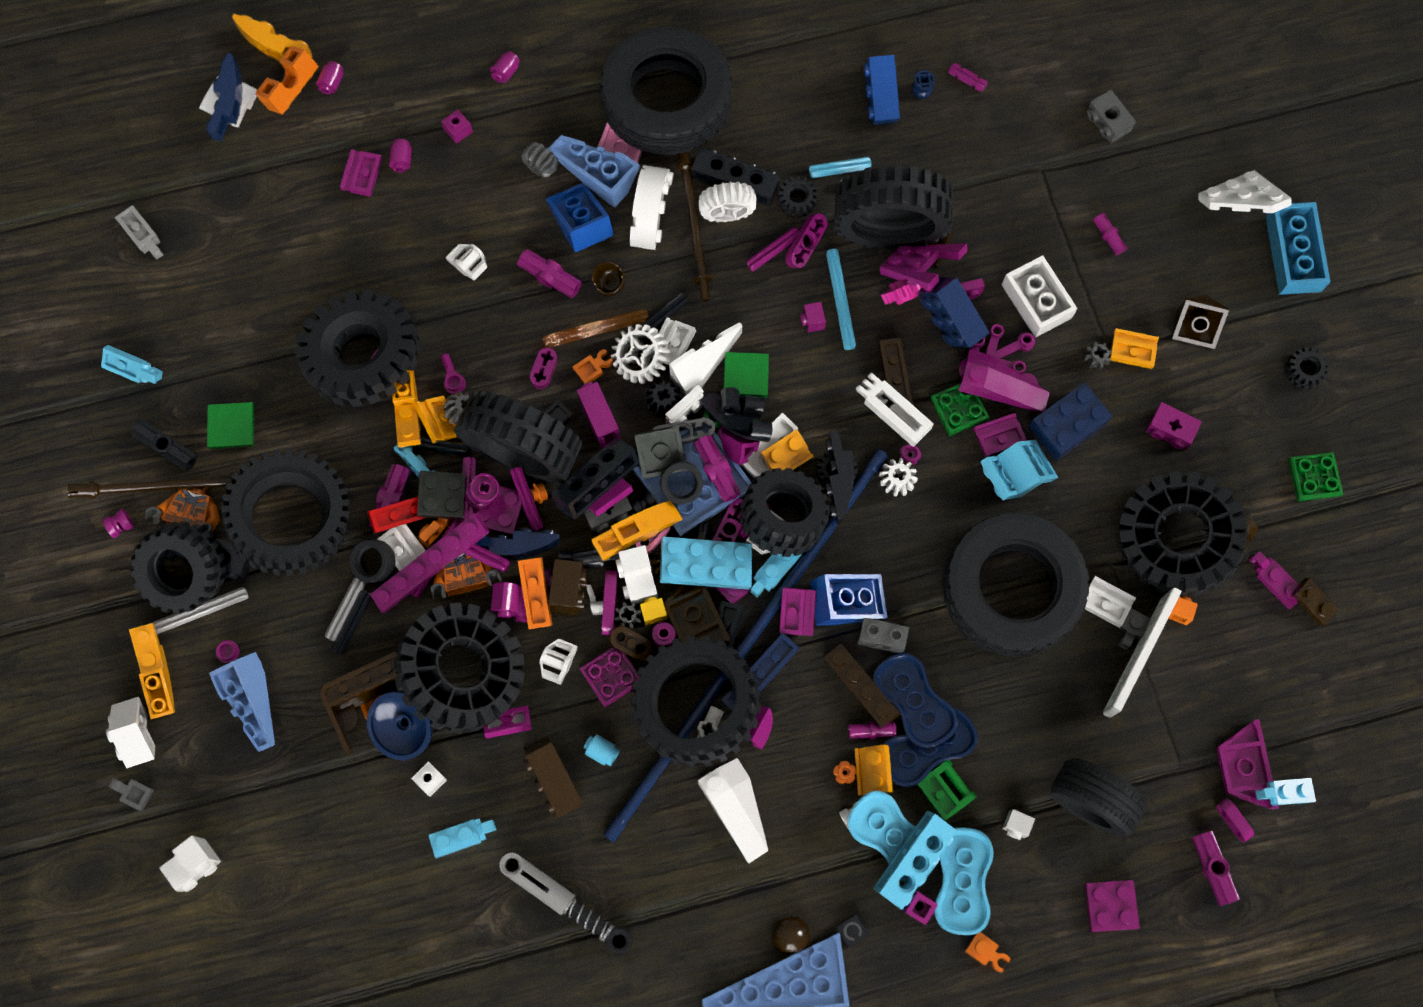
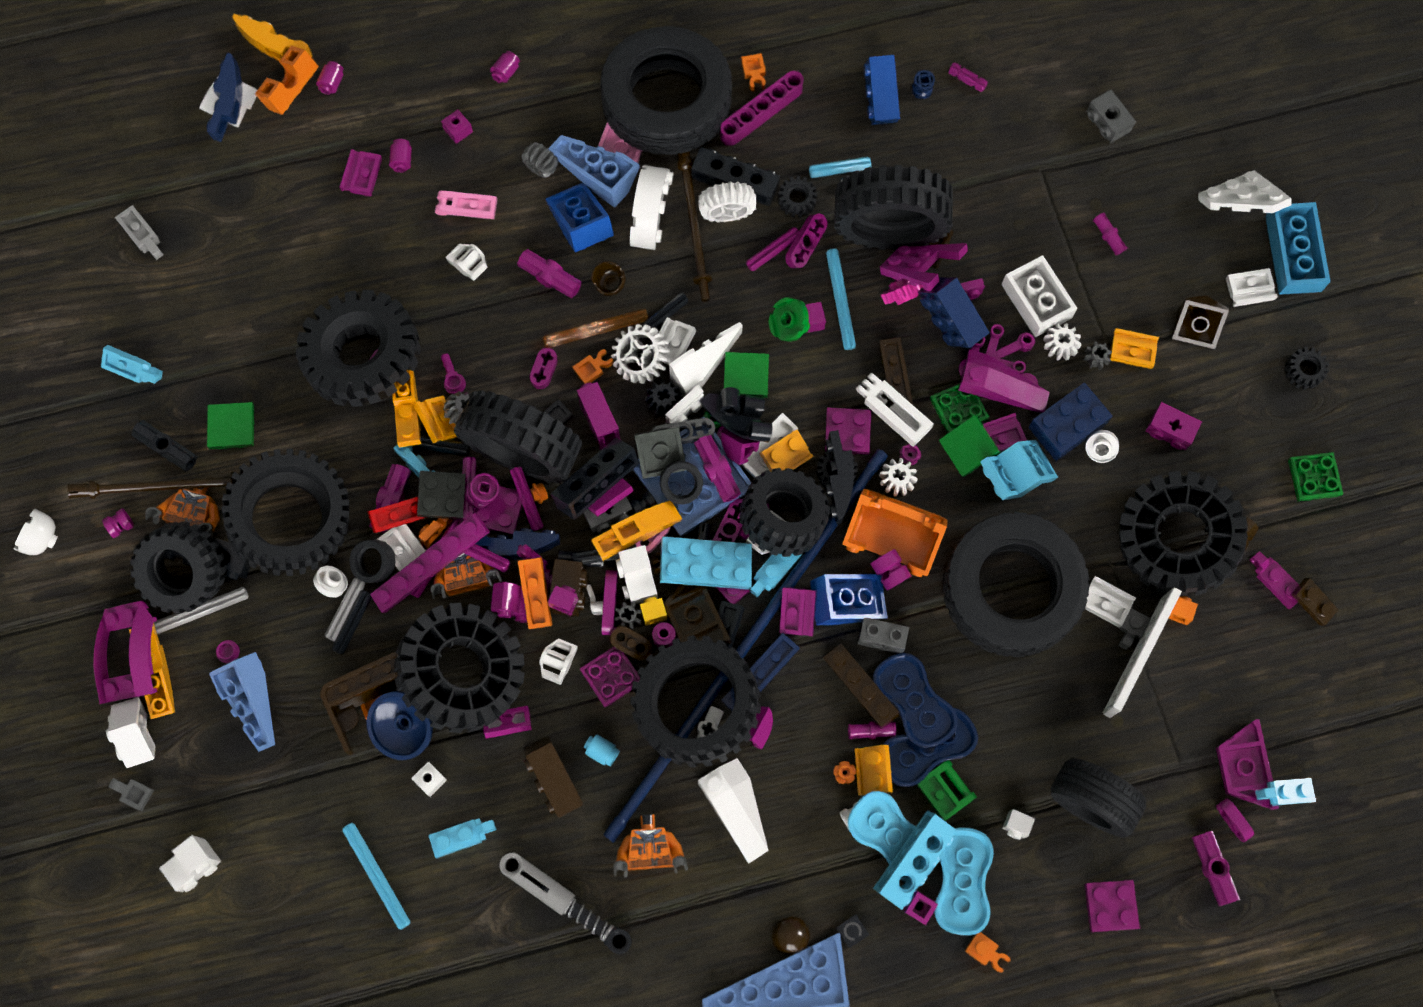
(36, 534): none -> white cylinder
(140, 662): none -> magenta wedge
(330, 581): none -> white plate
(376, 876): none -> medium azure axle
(466, 205): none -> bright pink plate
(526, 552): none -> magenta axle
(563, 599): none -> magenta plate
(649, 849): none -> torso
(754, 68): none -> orange plate
(756, 116): none -> magenta beam
(799, 319): none -> green plate
(852, 426): none -> magenta plate
(890, 524): none -> orange windscreen
(890, 569): none -> magenta wheel
(969, 445): none -> green tile
(1064, 349): none -> white gear
(1102, 446): none -> white plate
(1251, 287): none -> white plate

